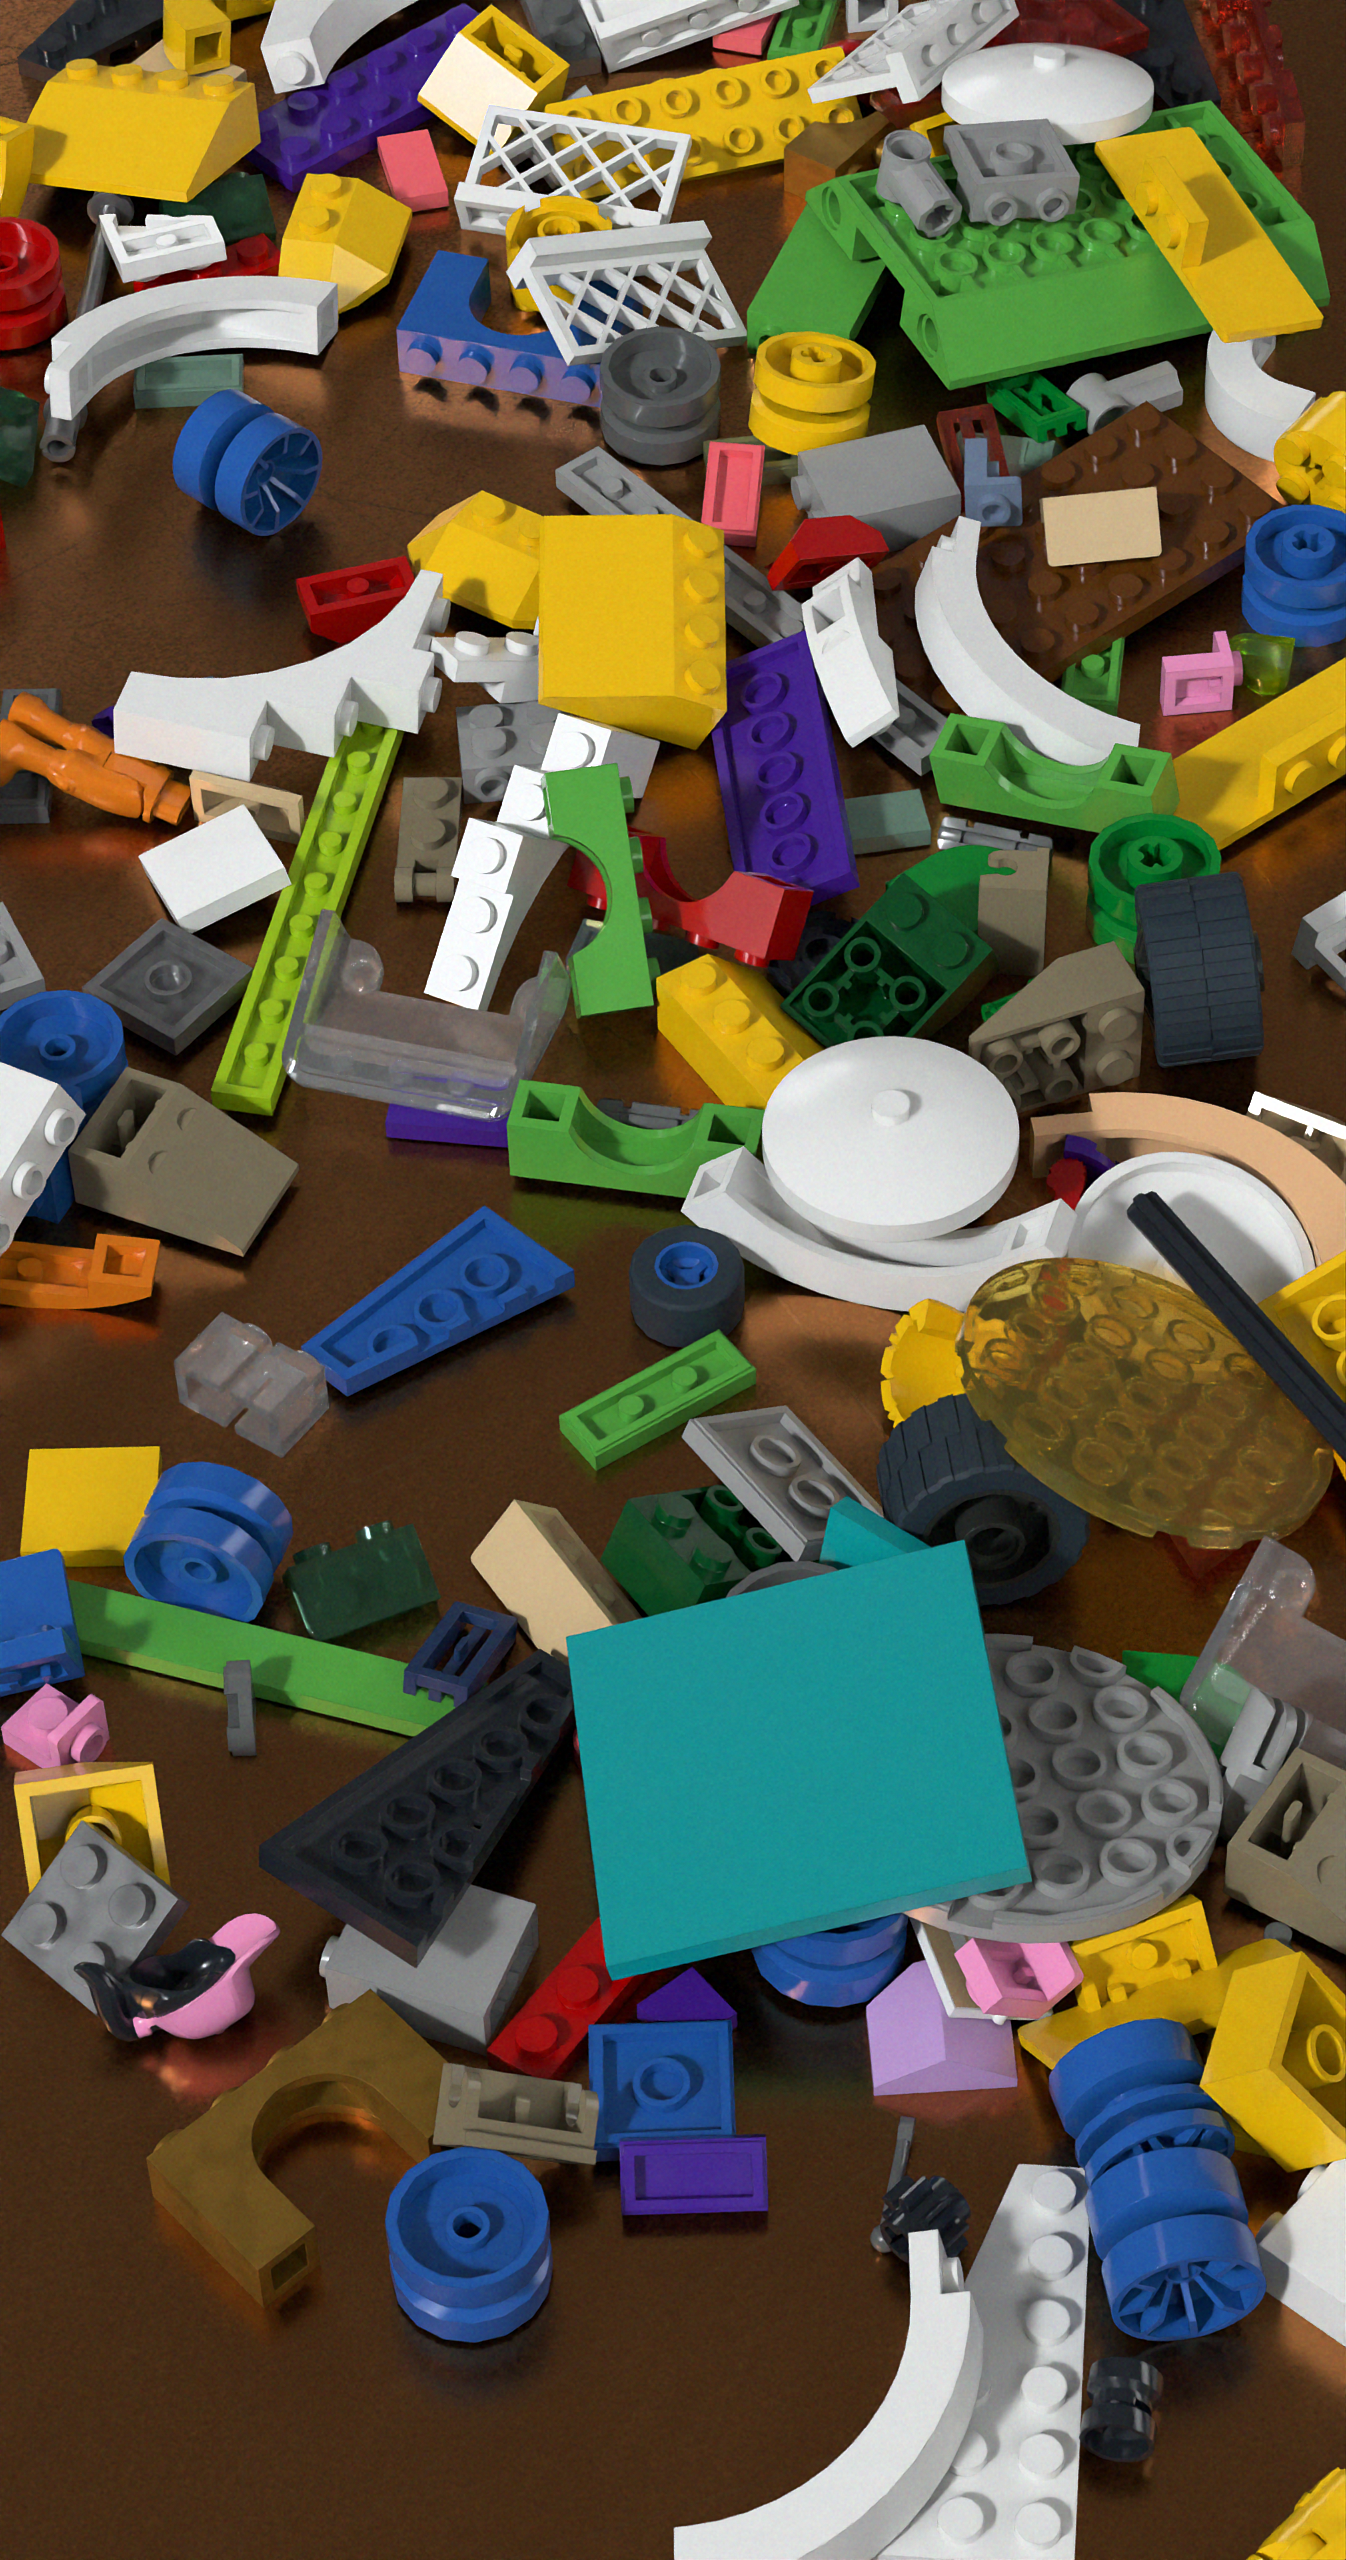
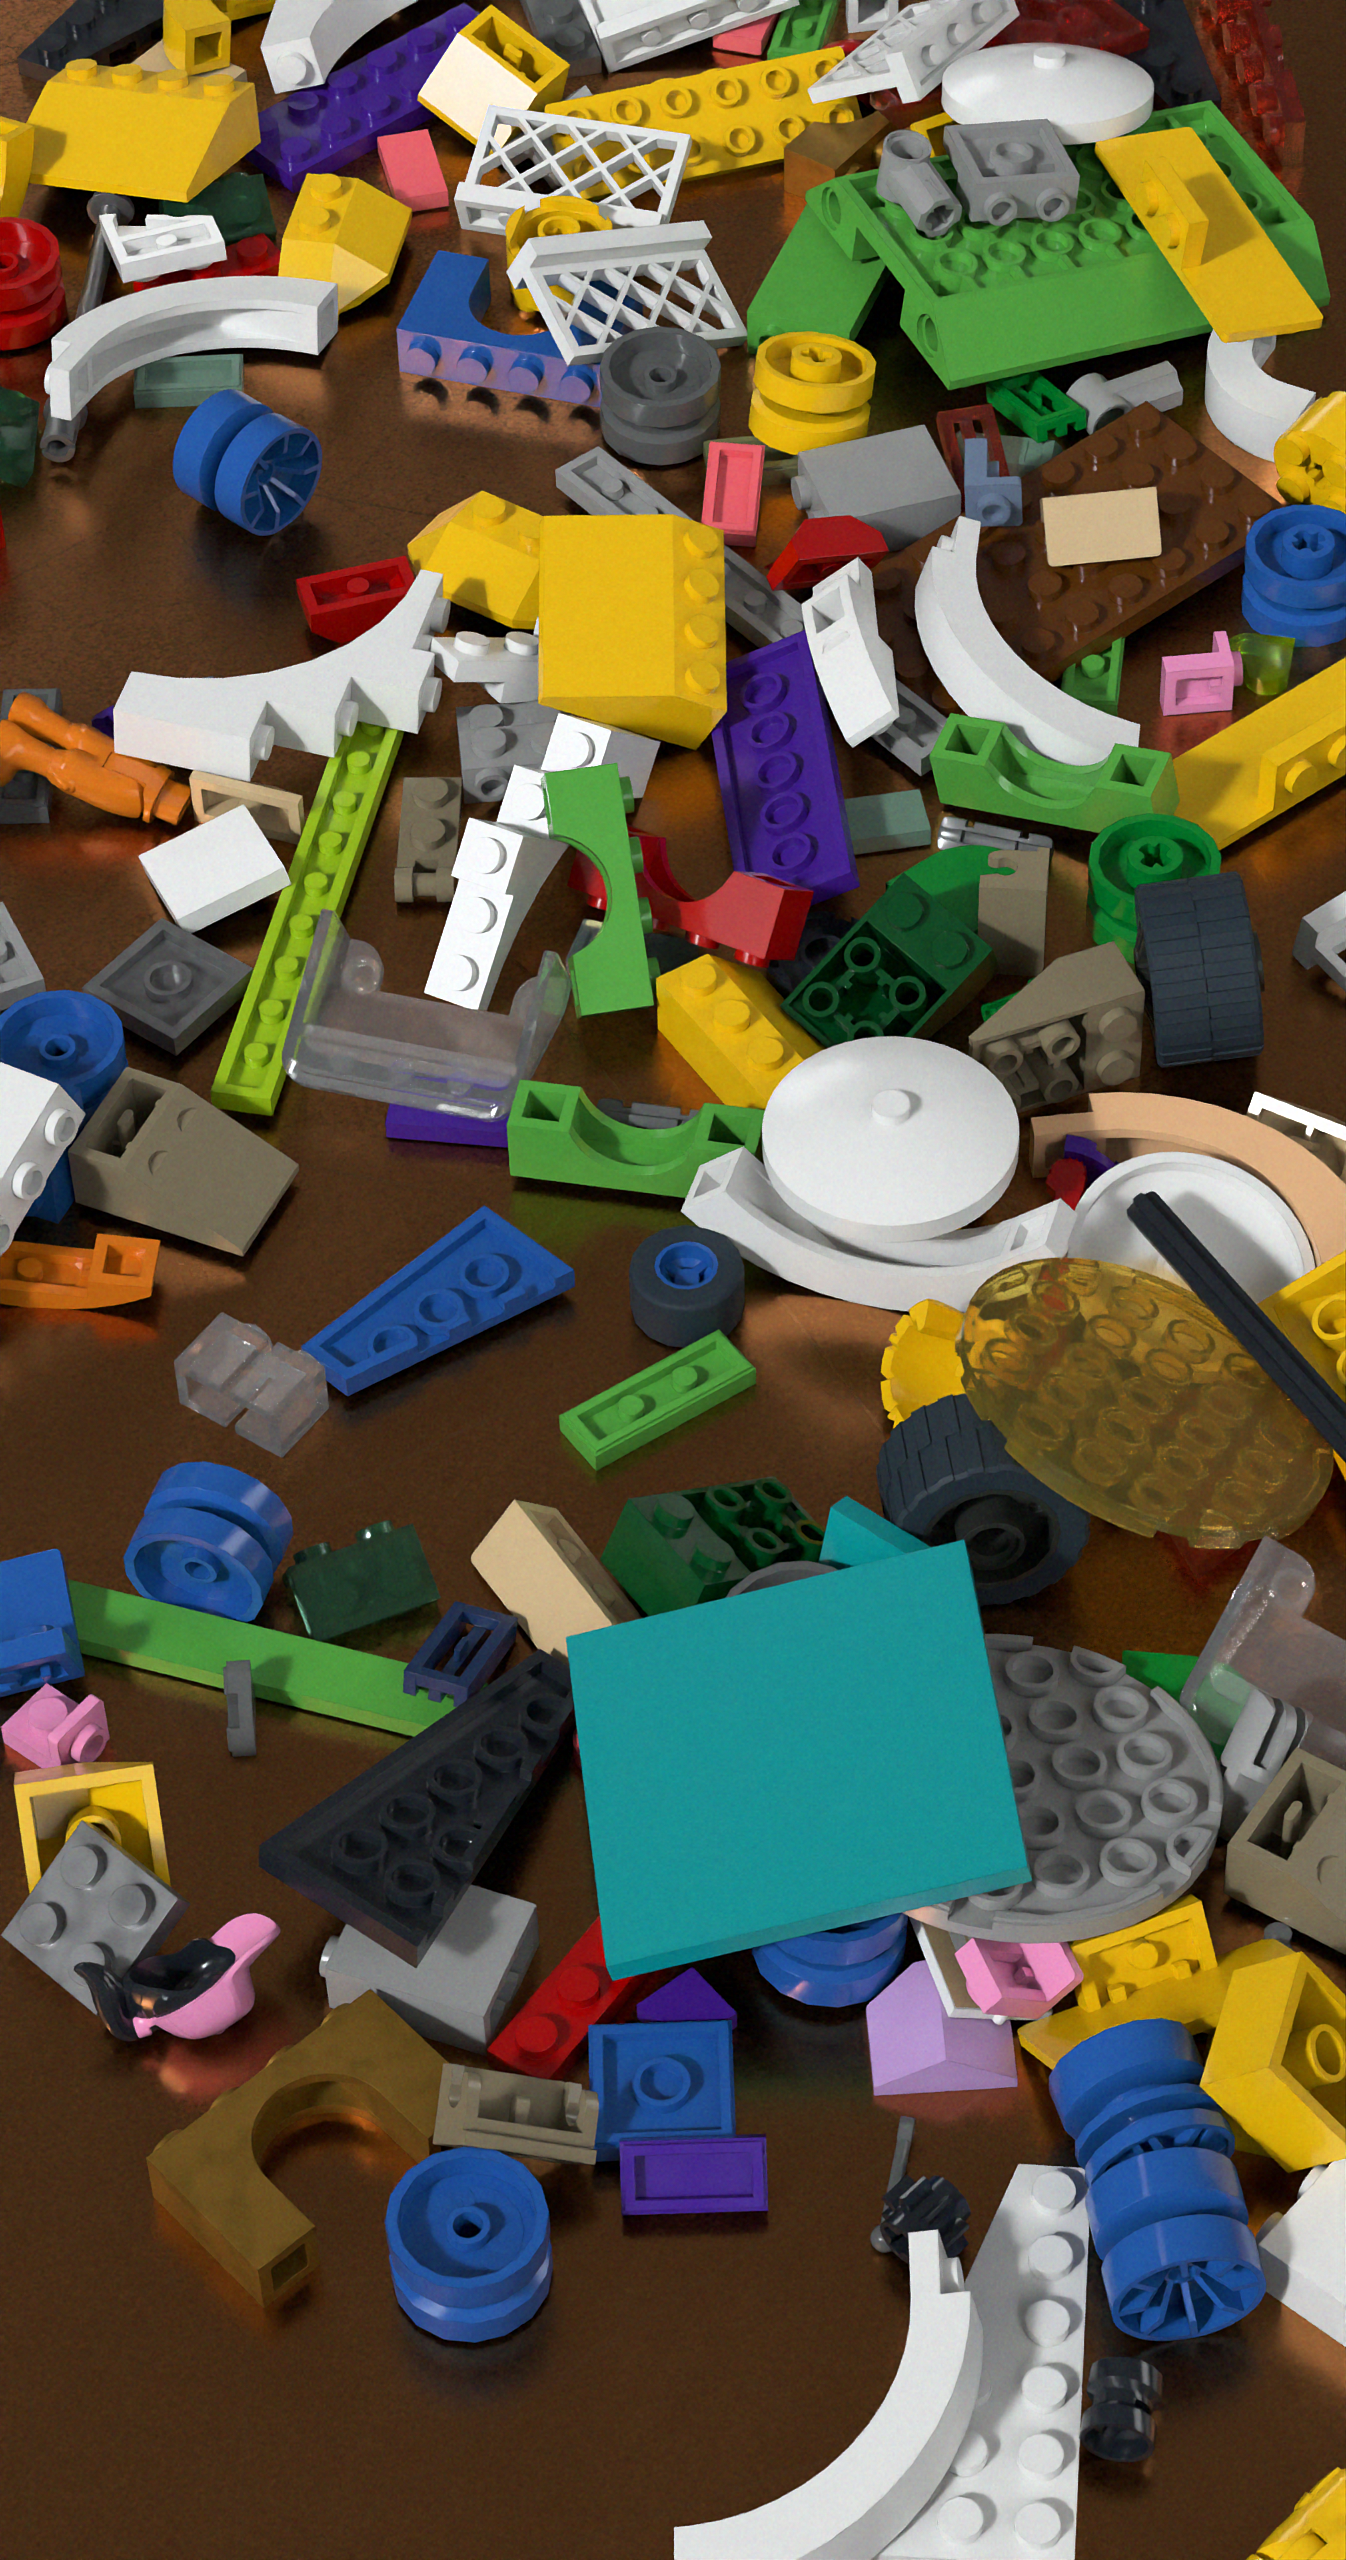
(87, 1501): yellow tile -> none
(777, 1473): light grey tile -> none

